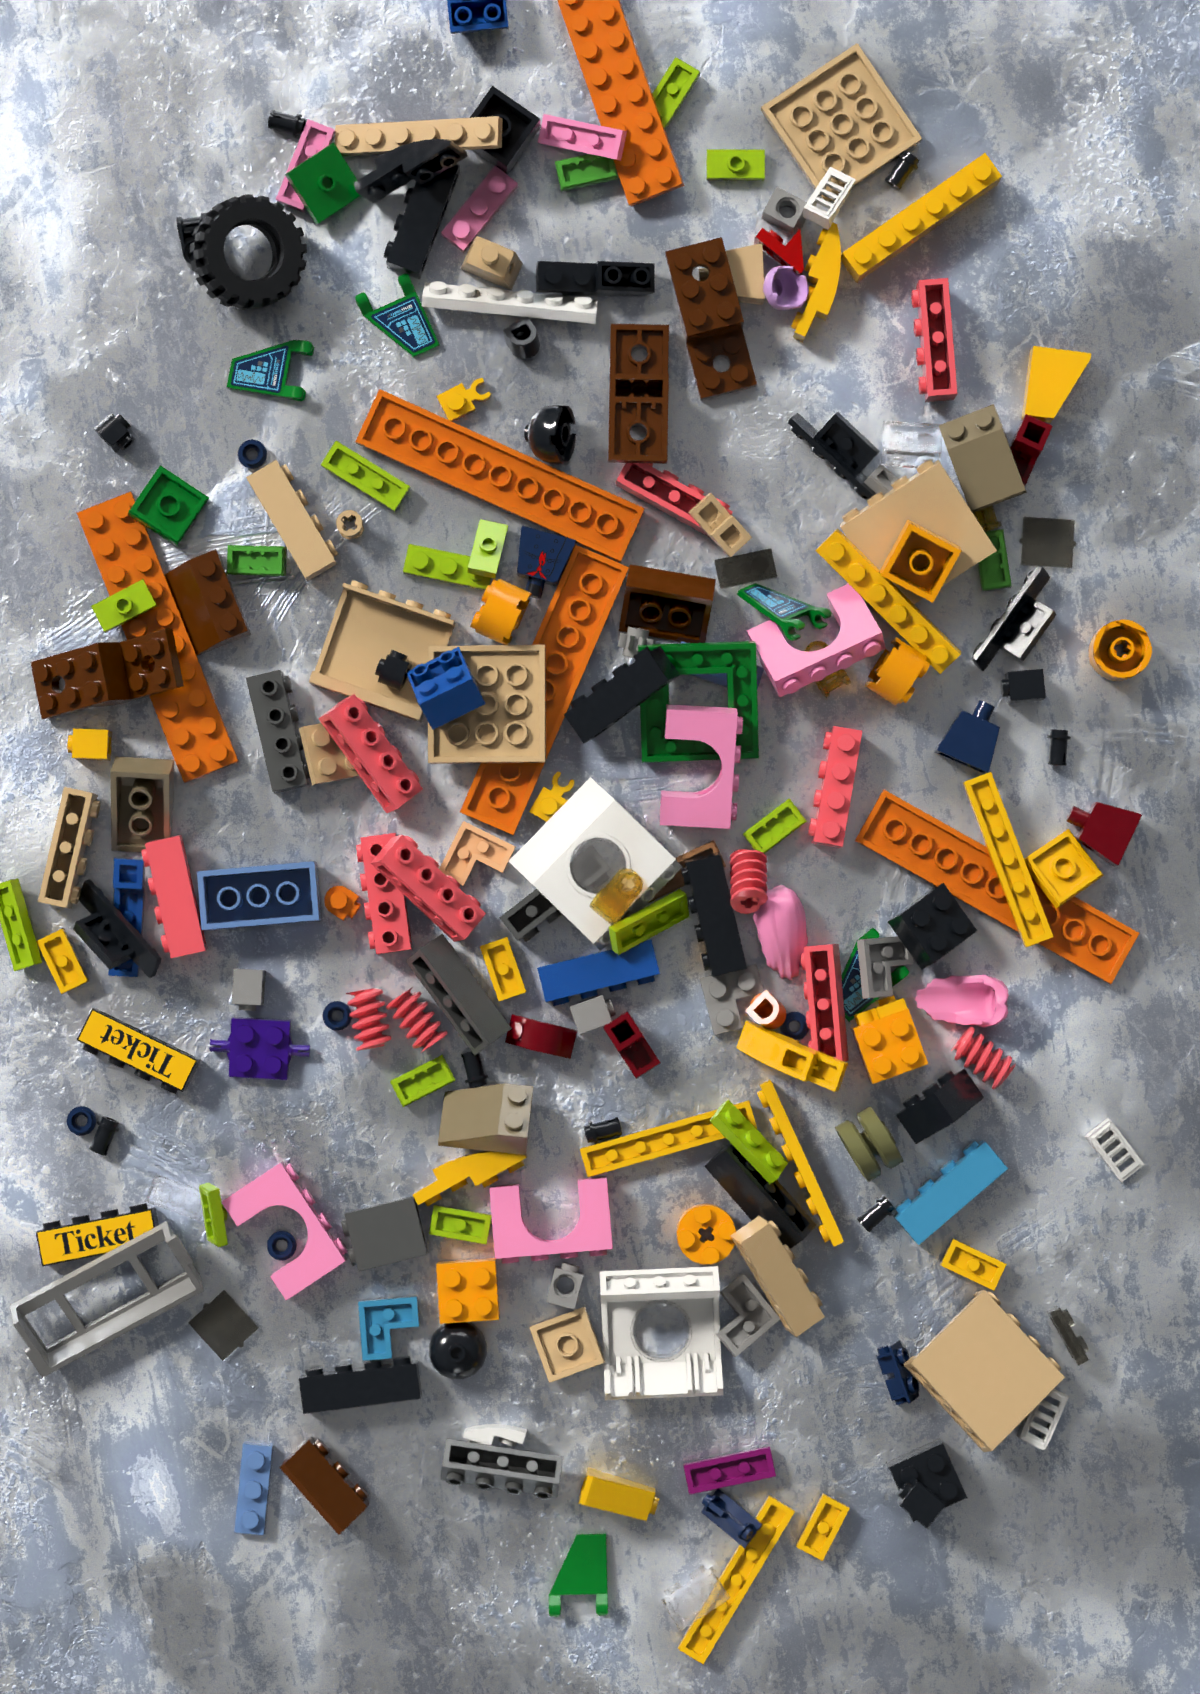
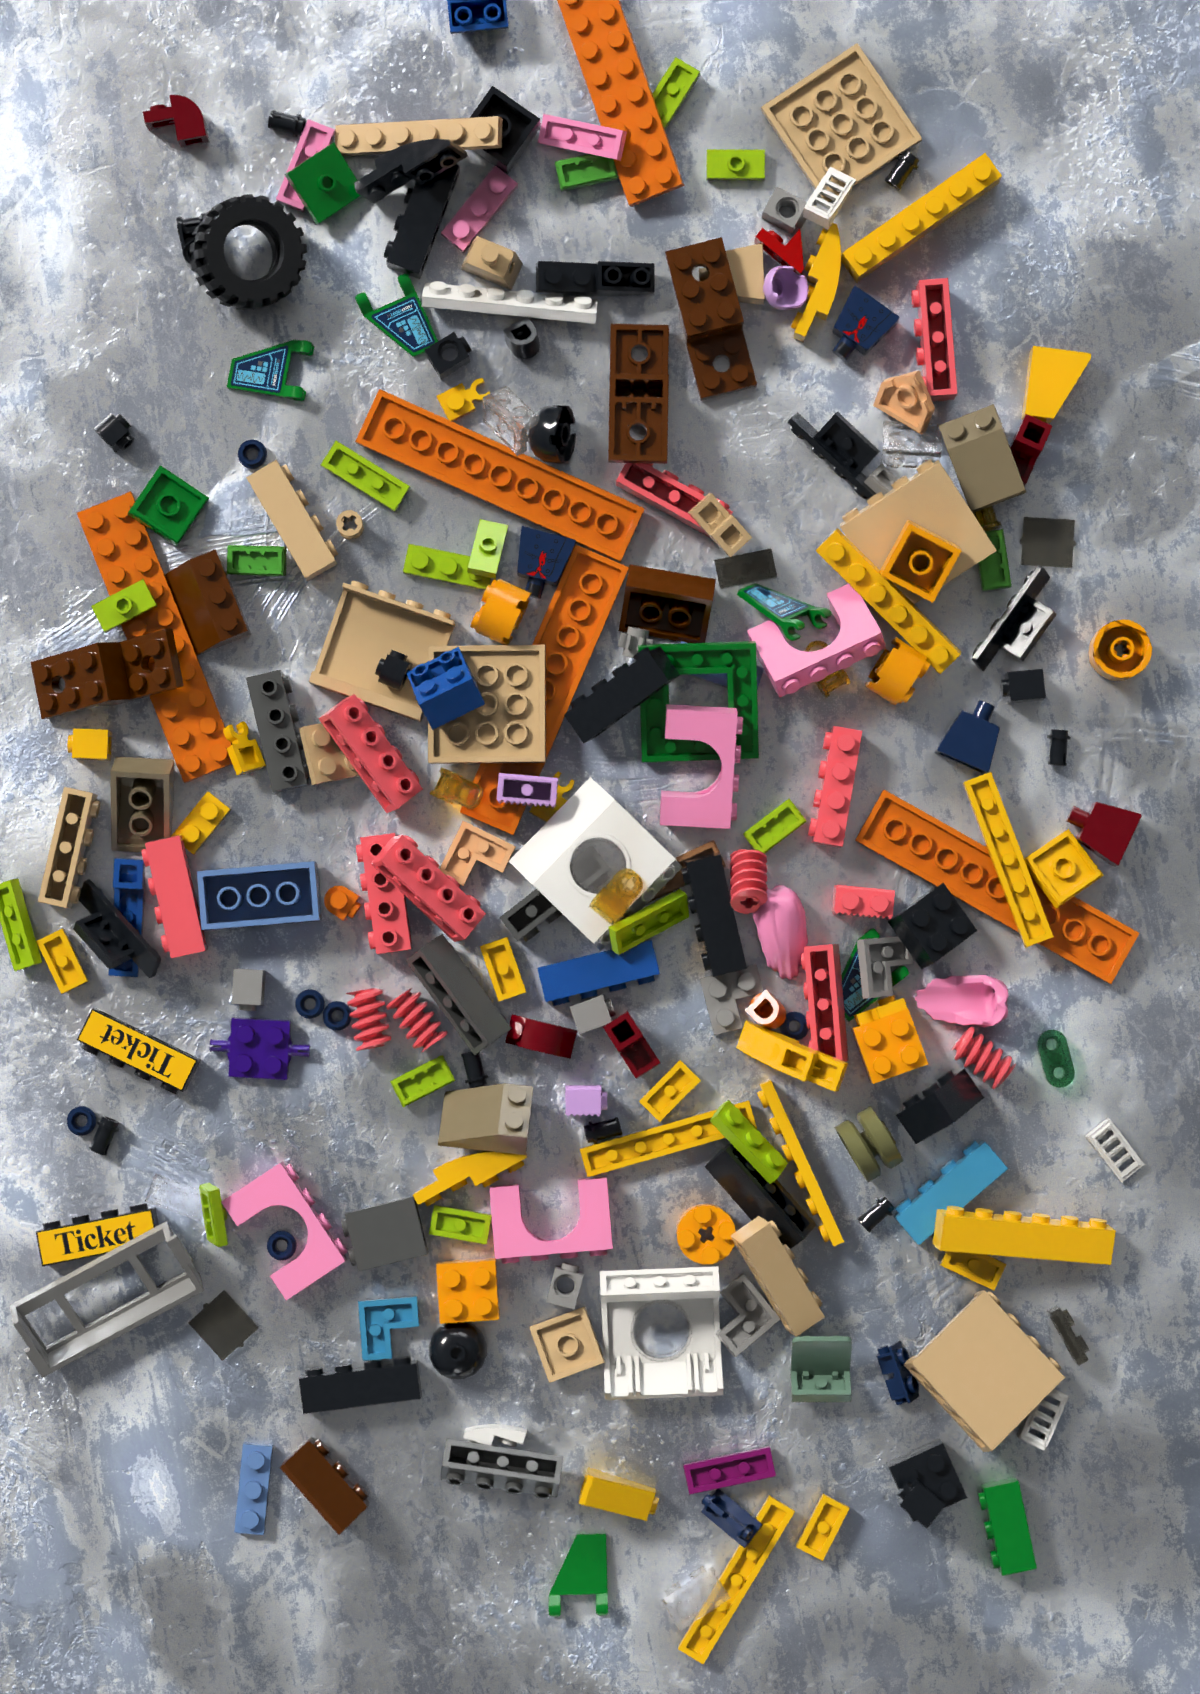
(182, 114): none -> dark red brick
(201, 822): none -> yellow plate
(243, 752): none -> yellow plate
(300, 1004): none -> dark blue plate
(442, 366): none -> black brick
(457, 790): none -> clear yellow piece
(509, 418): none -> clear bracket
(527, 790): none -> lavender brick
(584, 1100): none -> lavender brick
(669, 1090): none -> yellow plate
(821, 1369): none -> sand green bracket
(862, 324): none -> dark blue torso
(863, 902): none -> coral brick
(906, 400): none -> light nougat plate
(1007, 1526): none -> green brick
(1024, 1236): none -> yellow brick
(1055, 1058): none -> clear green plate

